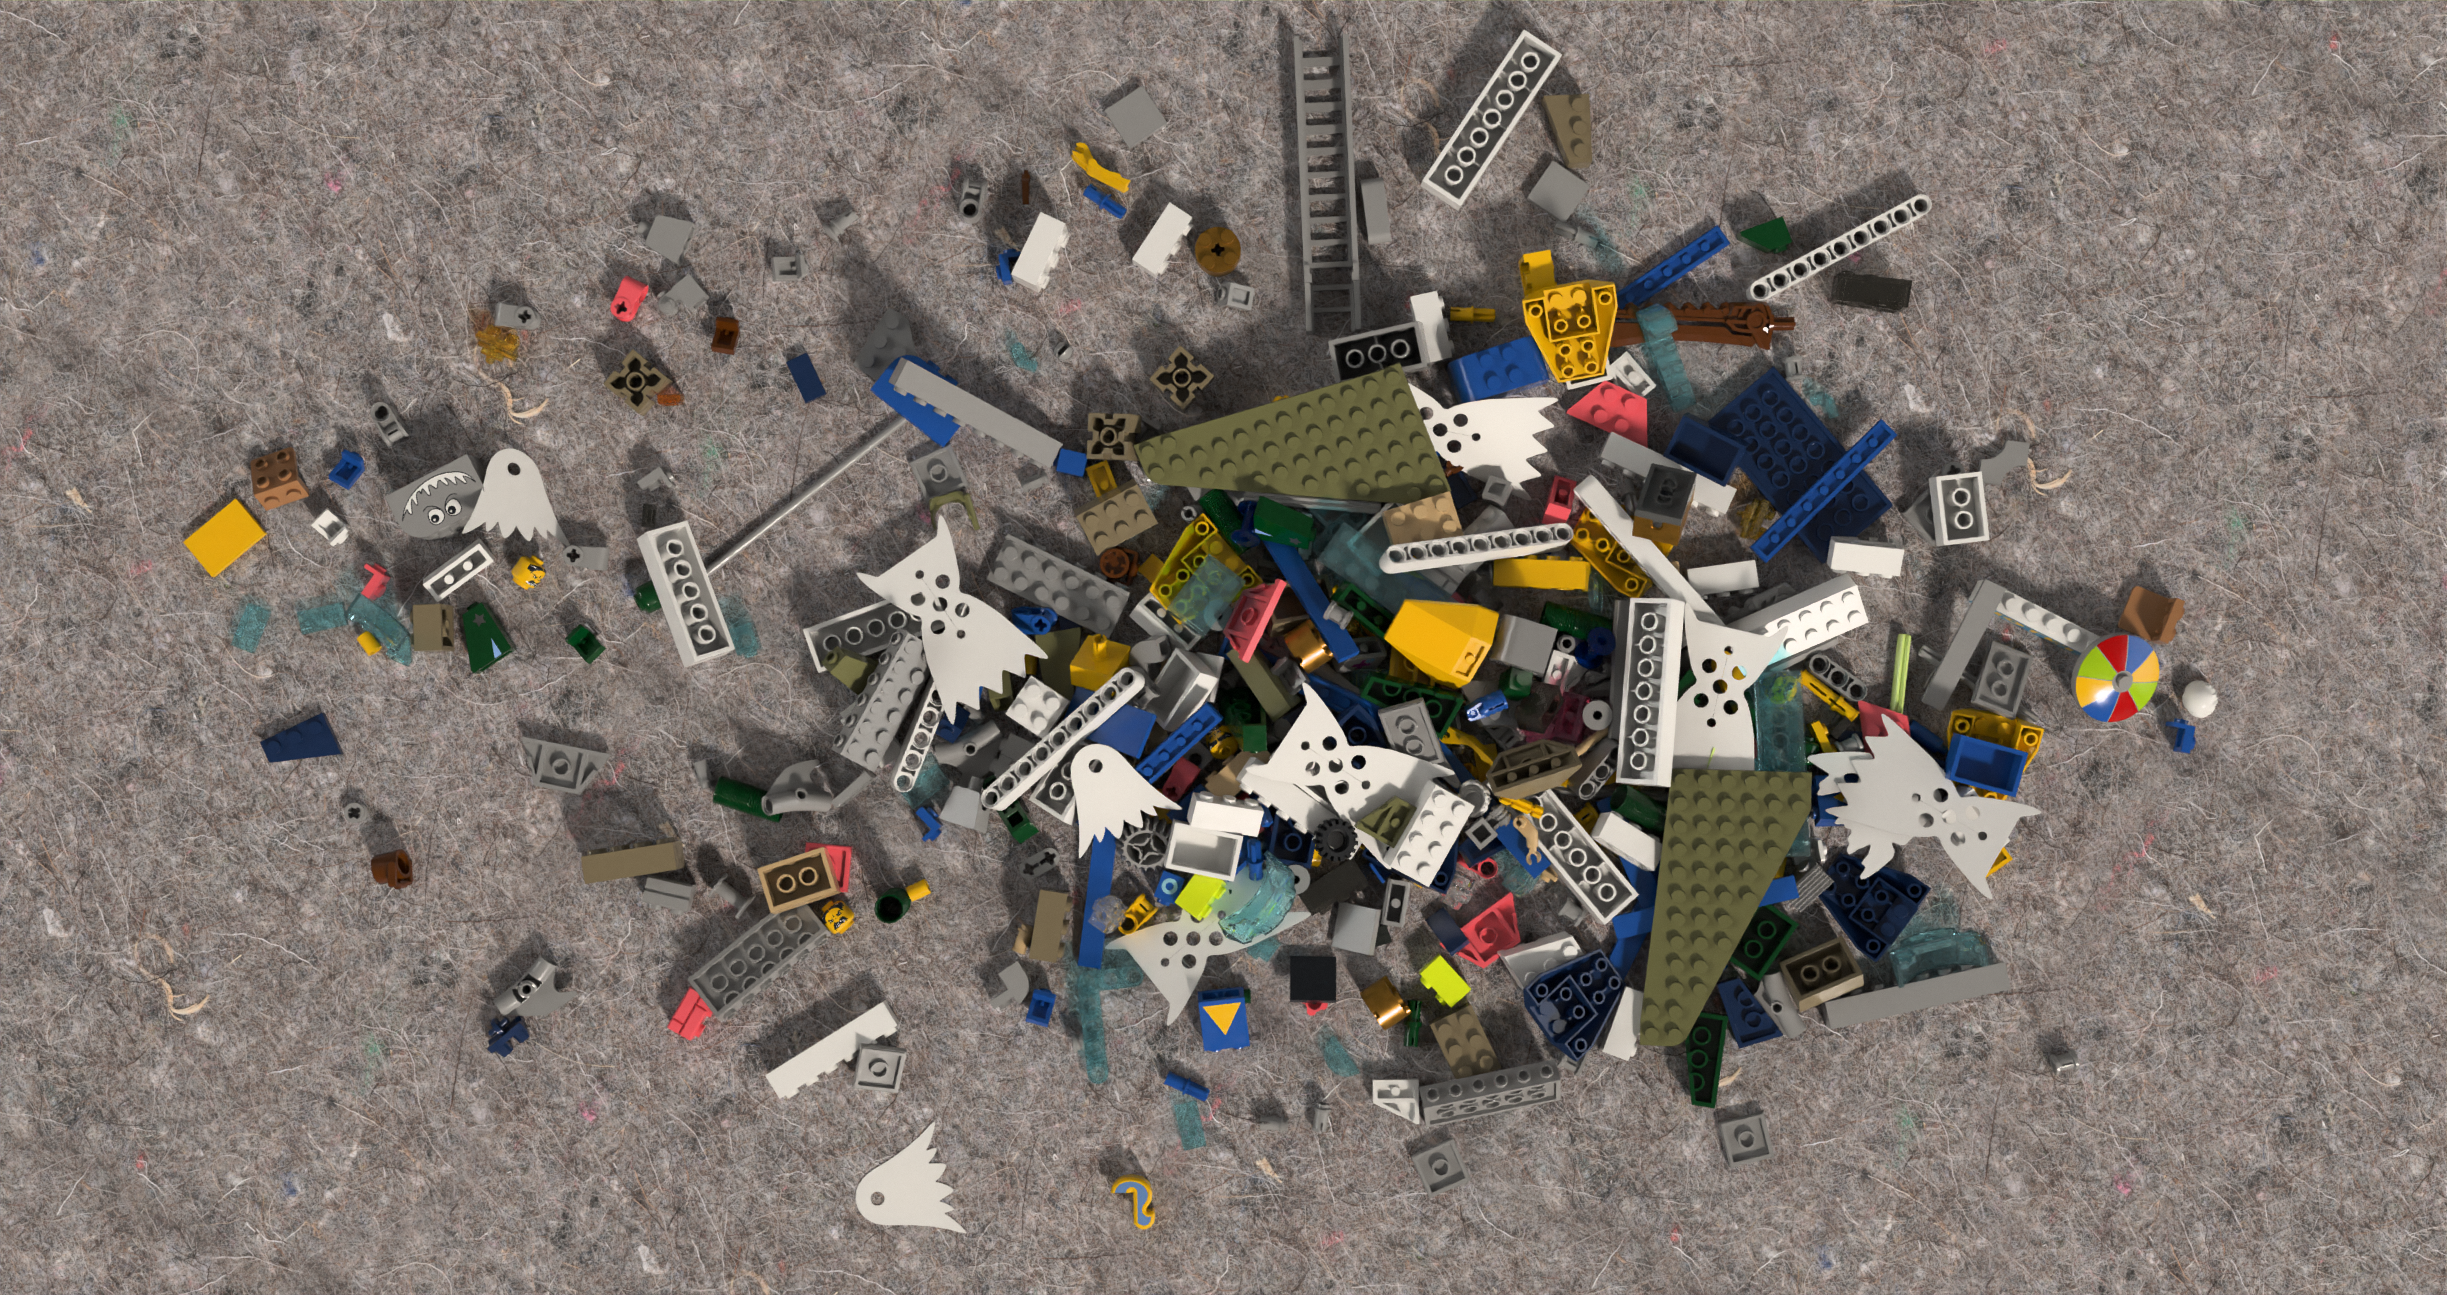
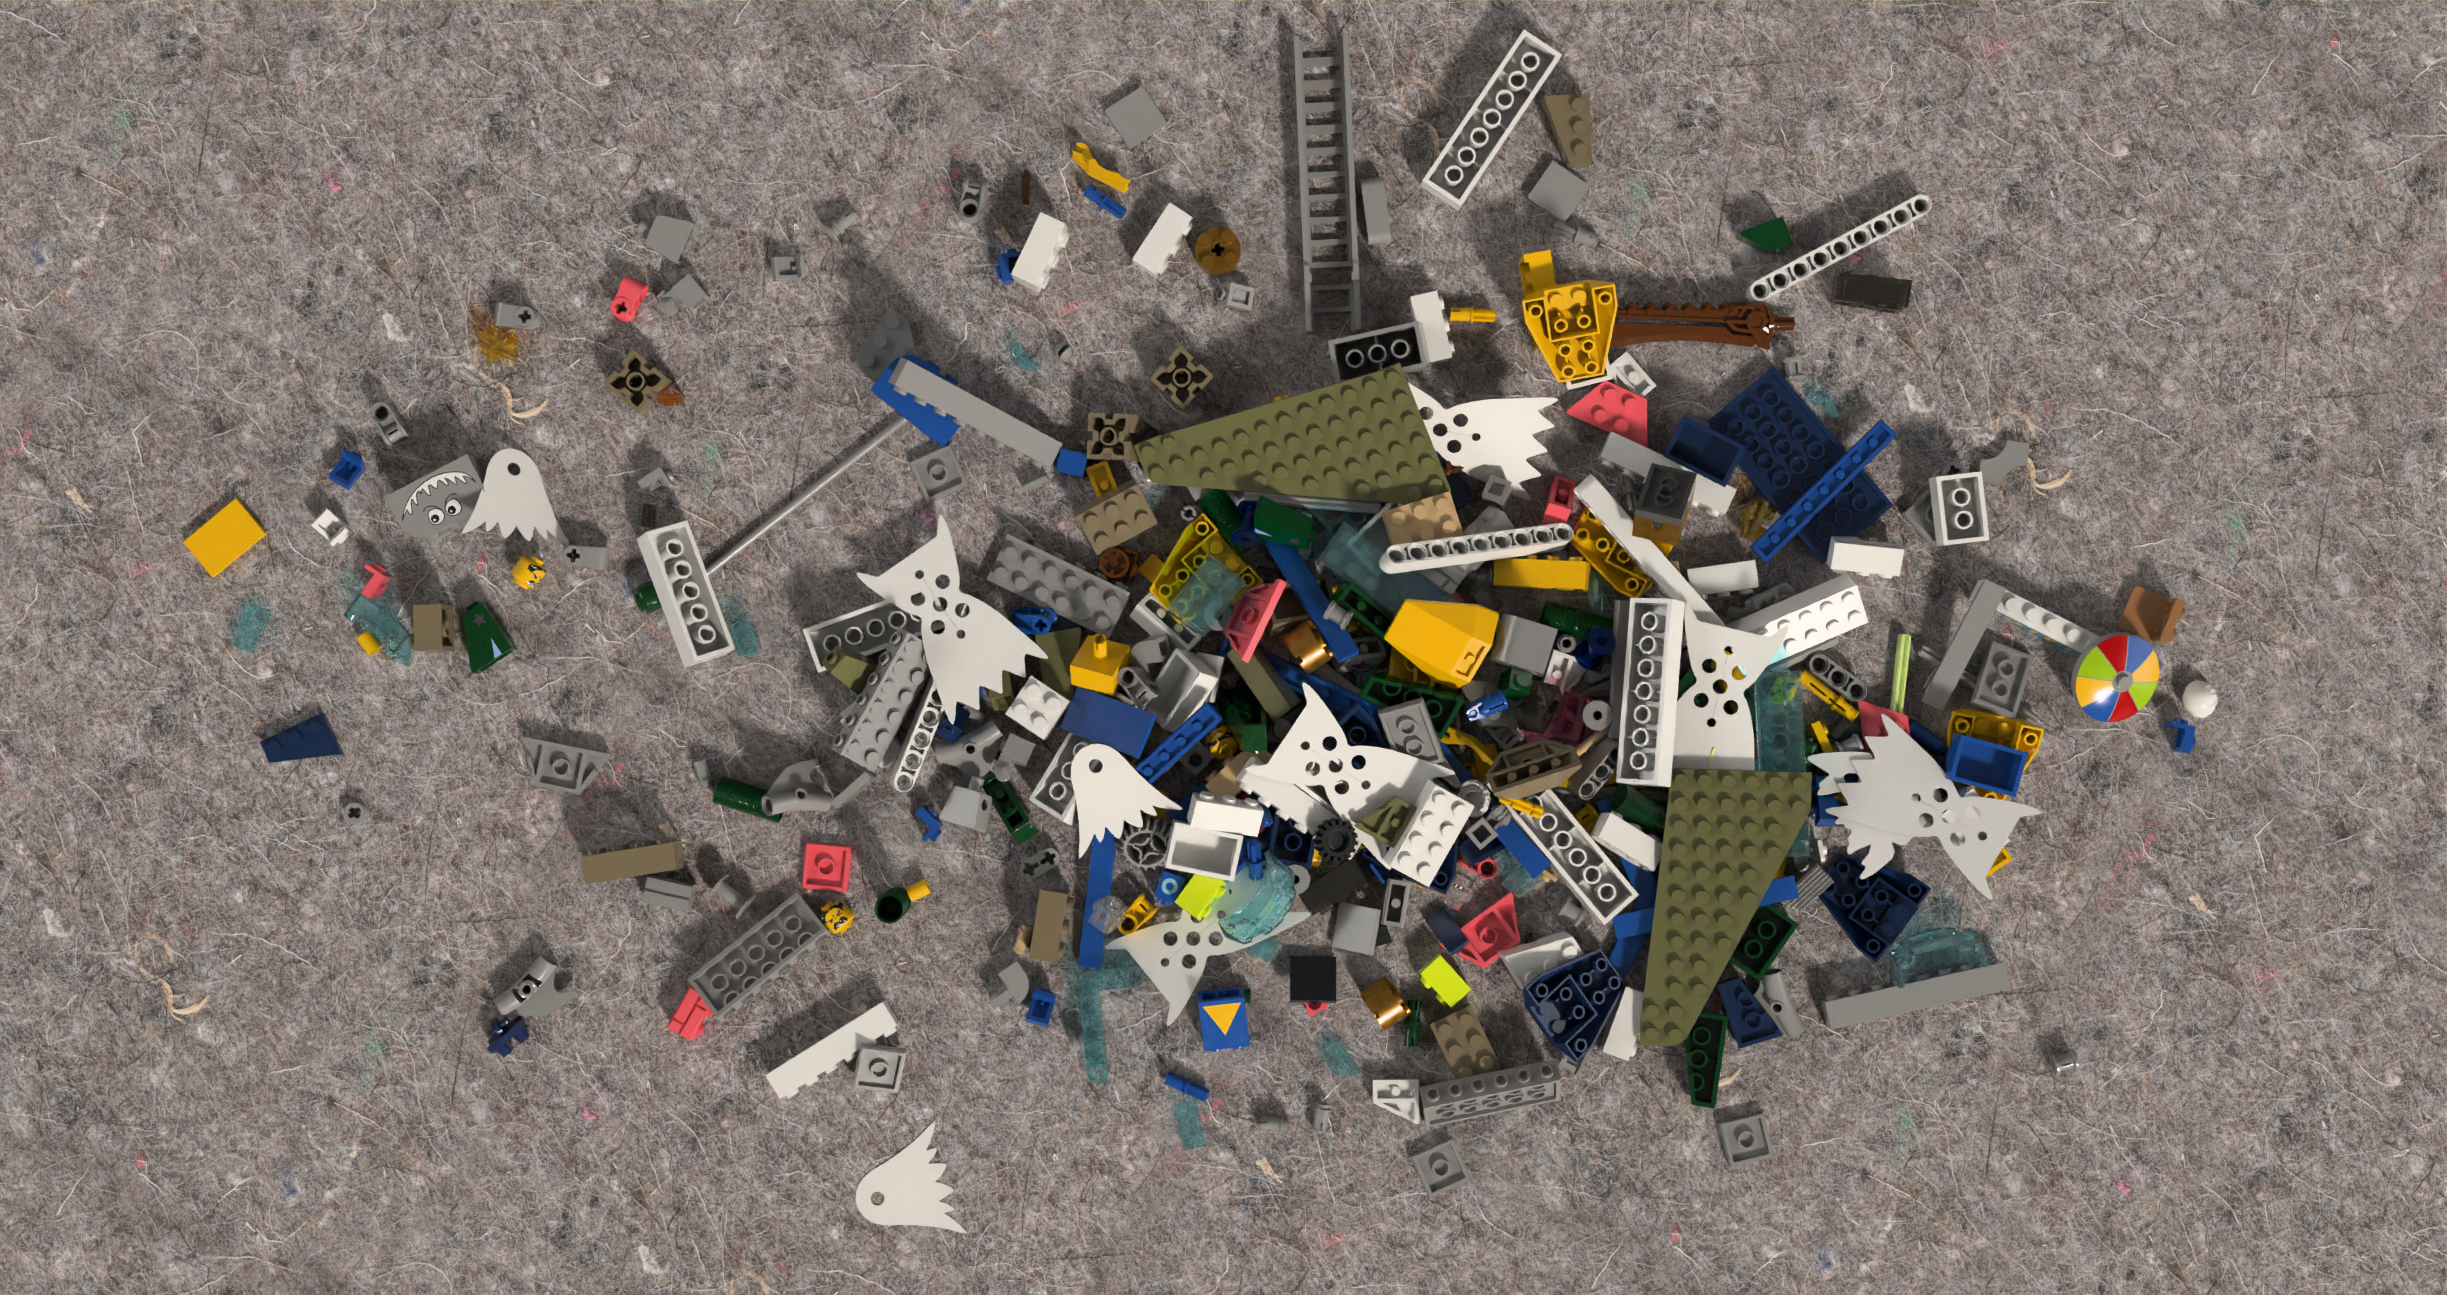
(277, 479): medium nougat bracket -> none
(322, 618): clear light blue tile -> none
(391, 868): reddish brown piece -> none
(458, 570): white brick -> none
(585, 643): dark green bracket -> none
(726, 335): reddish brown bracket -> none
(798, 880): tan brick -> none
(806, 378): dark blue tile -> none
(926, 786): clear light blue tile -> none
(957, 497): olive helmet -> none
(1031, 664): yellow hinge -> none
(1072, 735): white beam -> none
(1142, 1197): yellow animal -> none
(1180, 779): coral piece -> none
(1290, 674): light grey bracket -> none
(1498, 371): blue brick -> none
(1530, 833): tan arm -> none
(1657, 325): clear light blue beam -> none
(1673, 268): blue tile -> none
(1821, 974): dark tan brick -> none

